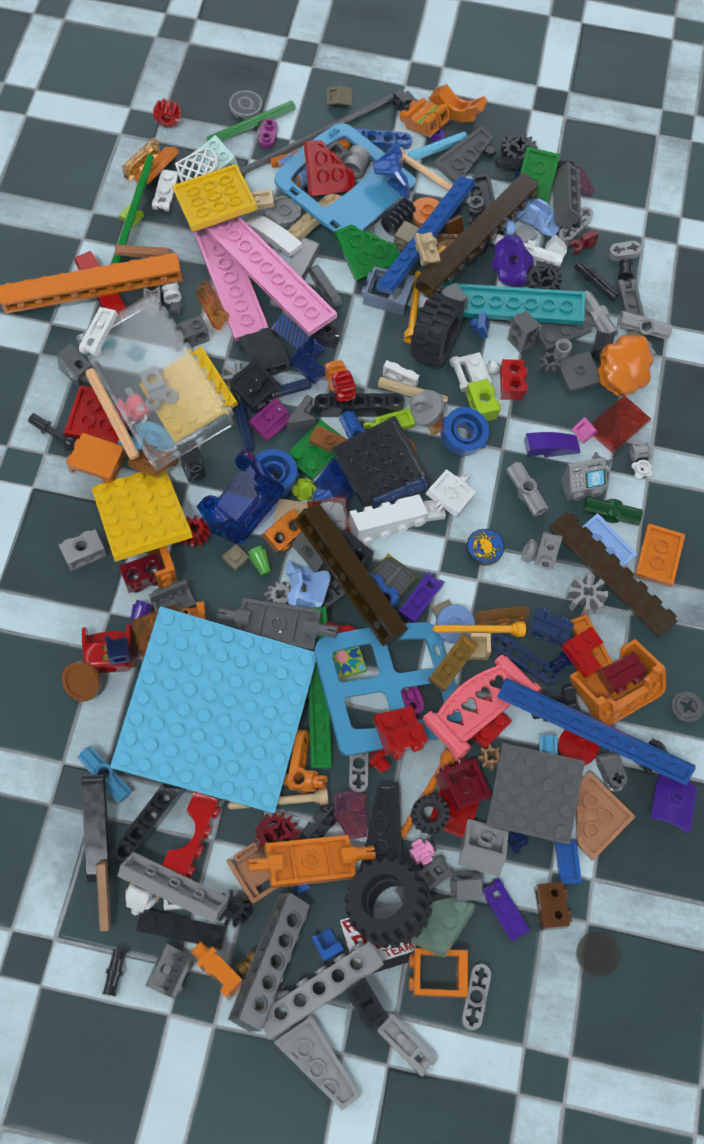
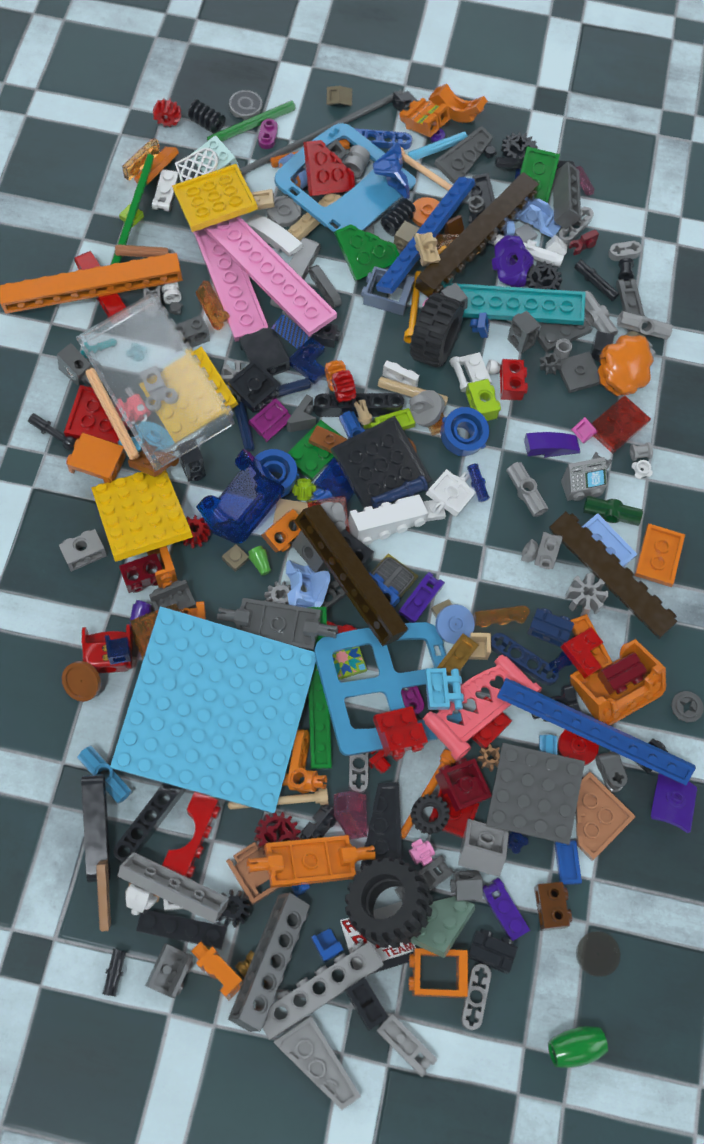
(98, 331): white plate -> none
(206, 117): none -> black piece
(363, 413): none -> tan pin
(437, 689): none -> medium azure plate
(478, 482): none -> clear blue pin
(485, 547): tile -> none
(492, 951): none -> black brick
(517, 629): light orange piece -> none
(577, 1047): none -> green piece

